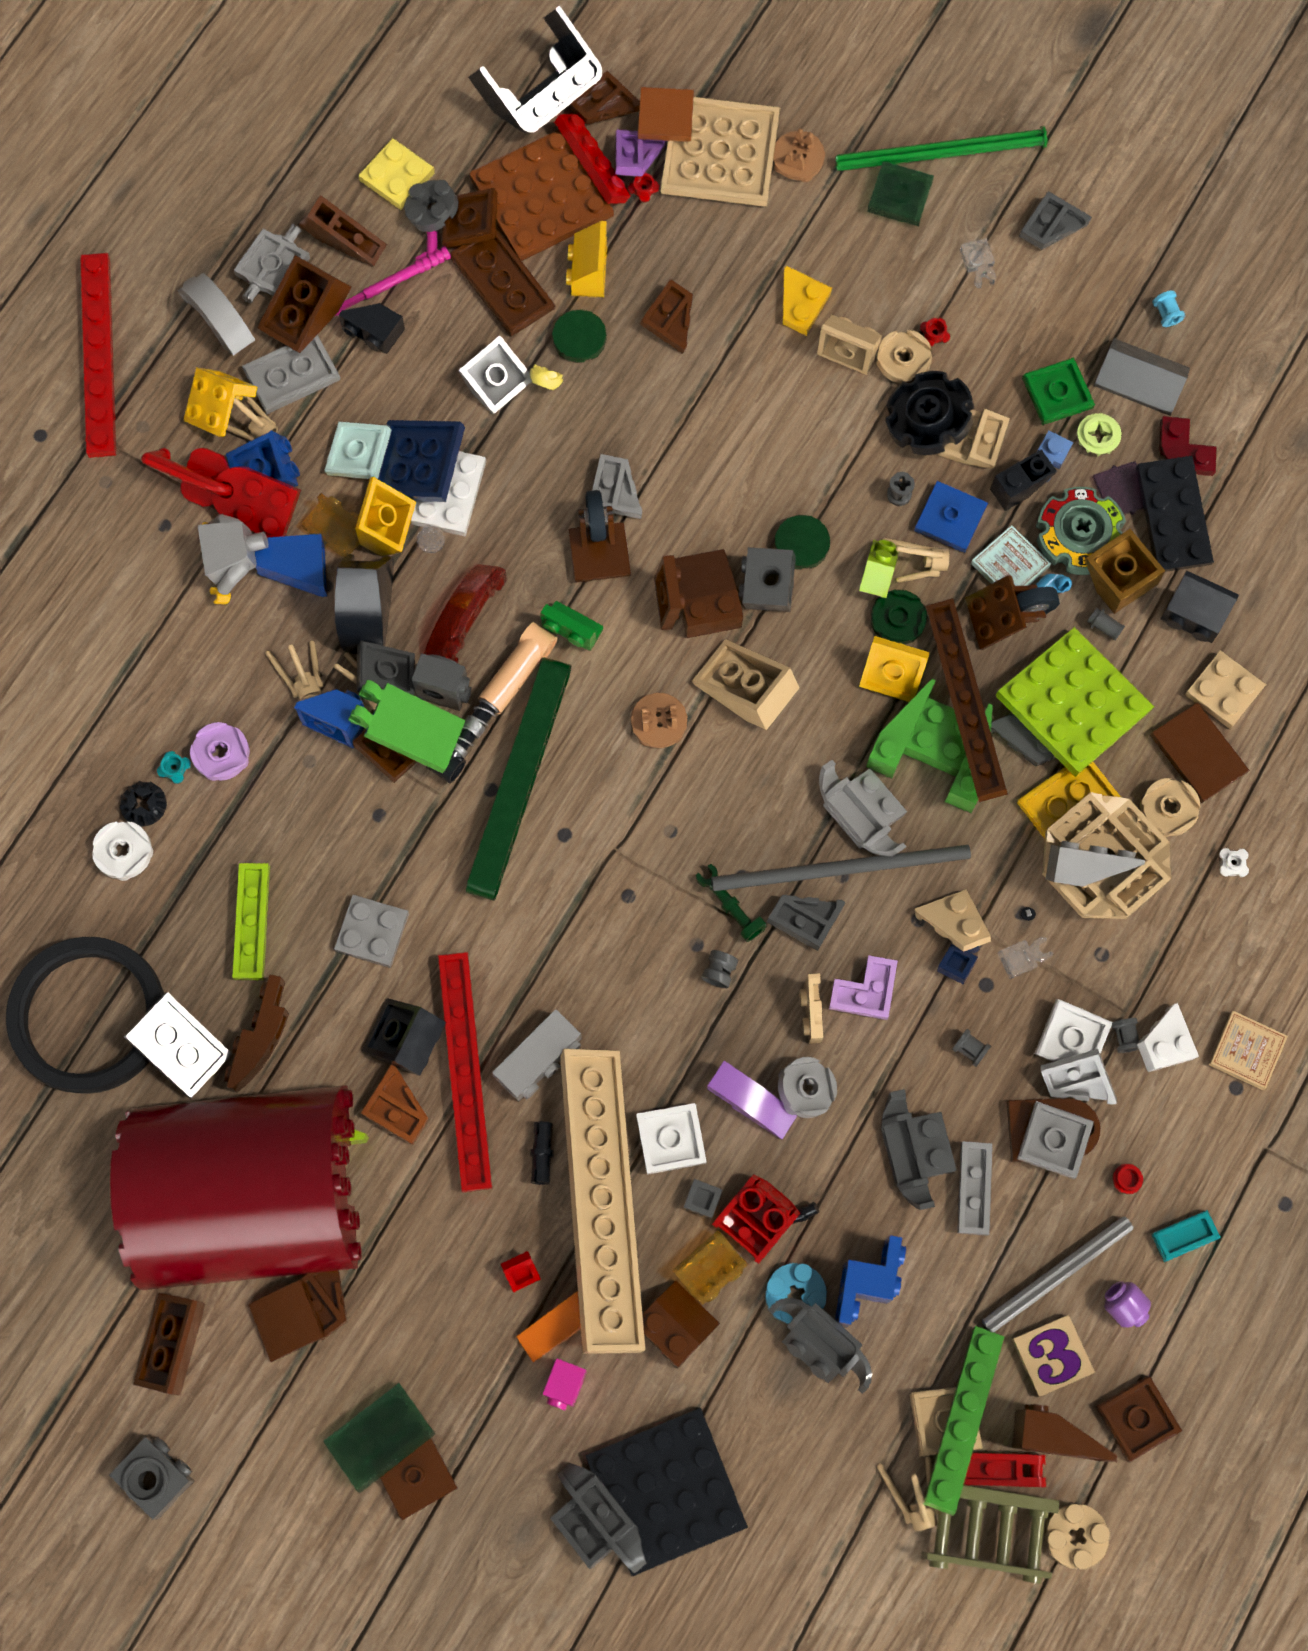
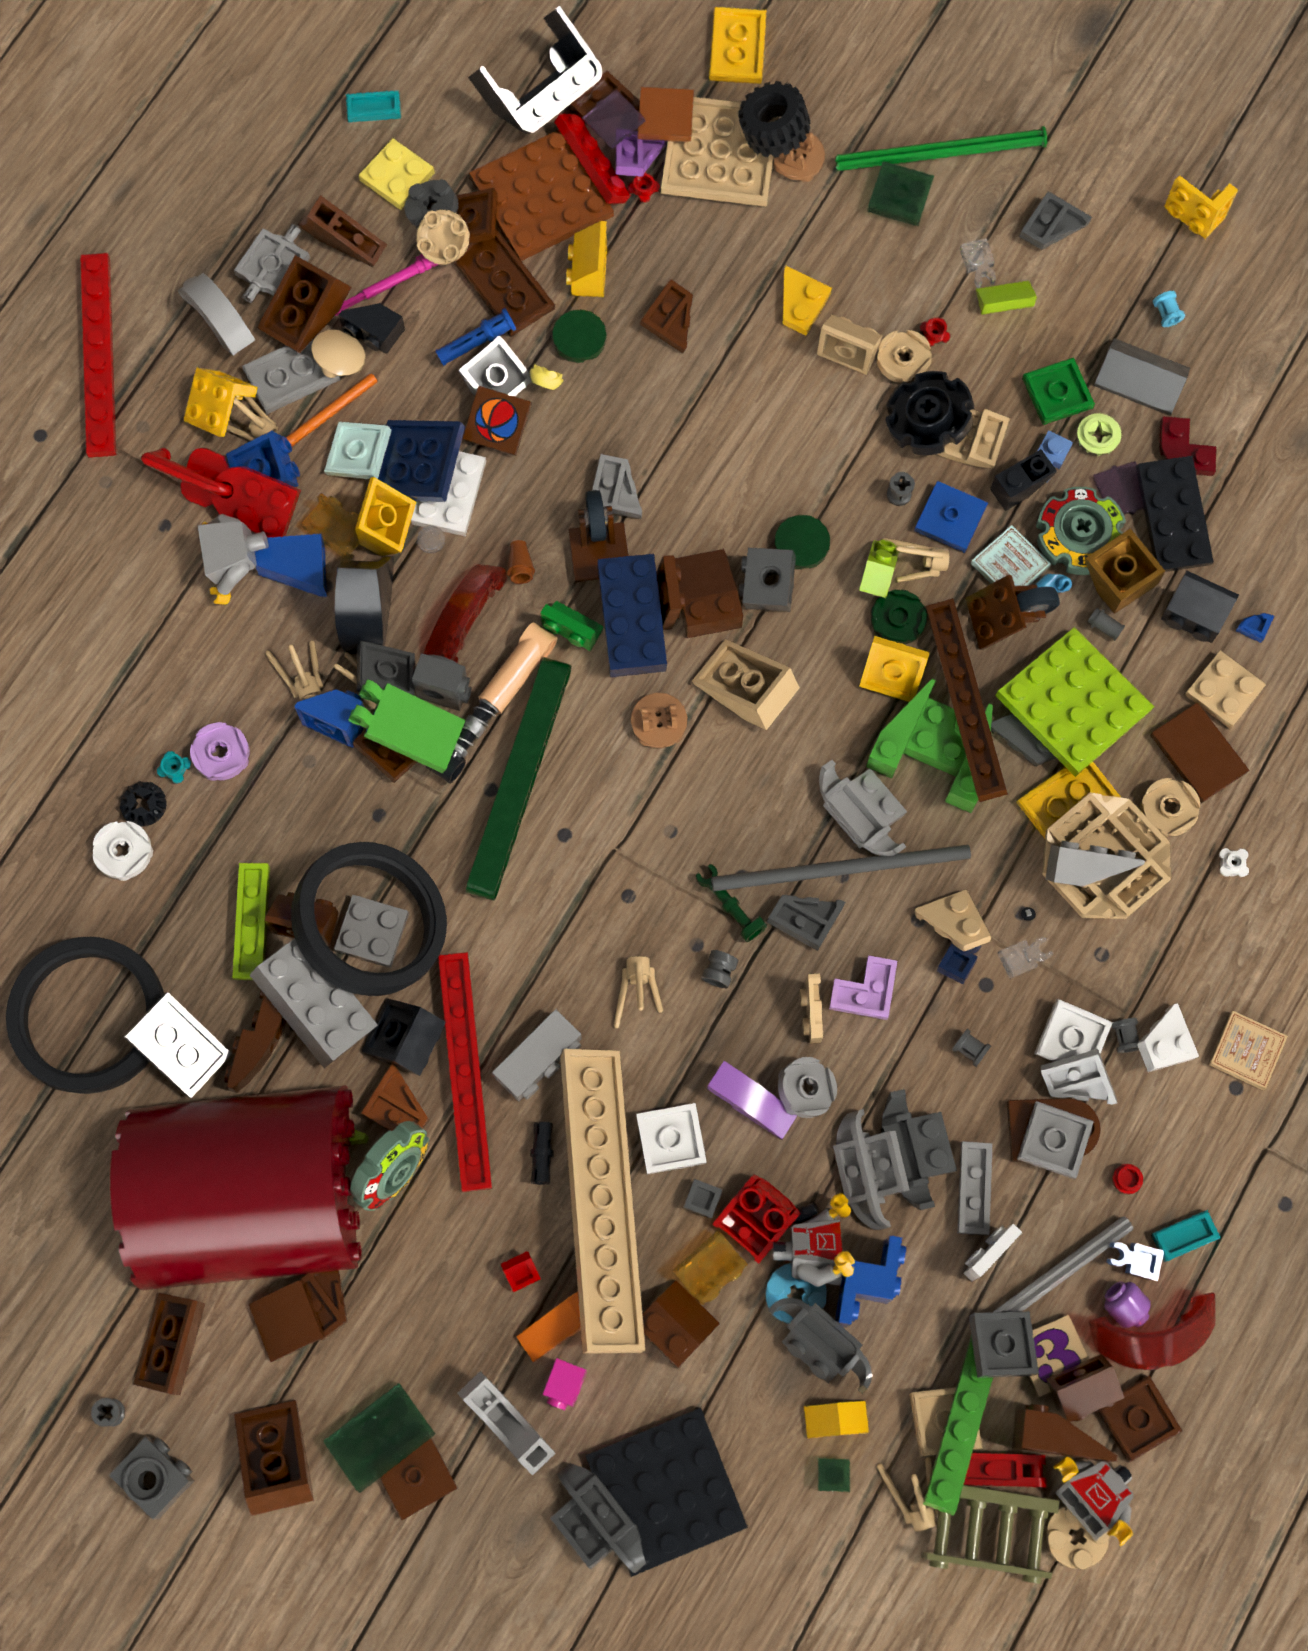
(98, 1412): none -> dark grey bush
(273, 1458): none -> reddish brown slope
(280, 922): none -> reddish brown slope
(316, 1010): none -> light grey brick
(331, 966): none -> black tyre
(332, 409): none -> orange bar
(338, 353): none -> tan dish
(373, 106): none -> teal tile
(389, 1165): none -> sand green piece
(442, 236): none -> tan dish
(488, 330): none -> blue pin
(497, 420): none -> tile
(506, 1422): none -> light grey arch
(520, 564): none -> dark orange cone
(614, 119): none -> piece
(632, 615): none -> dark blue brick
(639, 973): none -> tan plant
(737, 45): none -> yellow tile
(773, 102): none -> black tyre
(817, 1247): none -> torso
(834, 1475): none -> clear green plate
(836, 1419): none -> yellow slope
(868, 1169): none -> light grey plate
(983, 1259): none -> white plate
(1003, 1344): none -> dark grey plate
(1006, 297): none -> lime slope
(1085, 1388): none -> reddish brown brick
(1097, 1497): none -> torso
(1140, 1260): none -> plate
(1157, 1348): none -> clear red windscreen
(1196, 209): none -> yellow bracket
(1256, 626): none -> blue tile

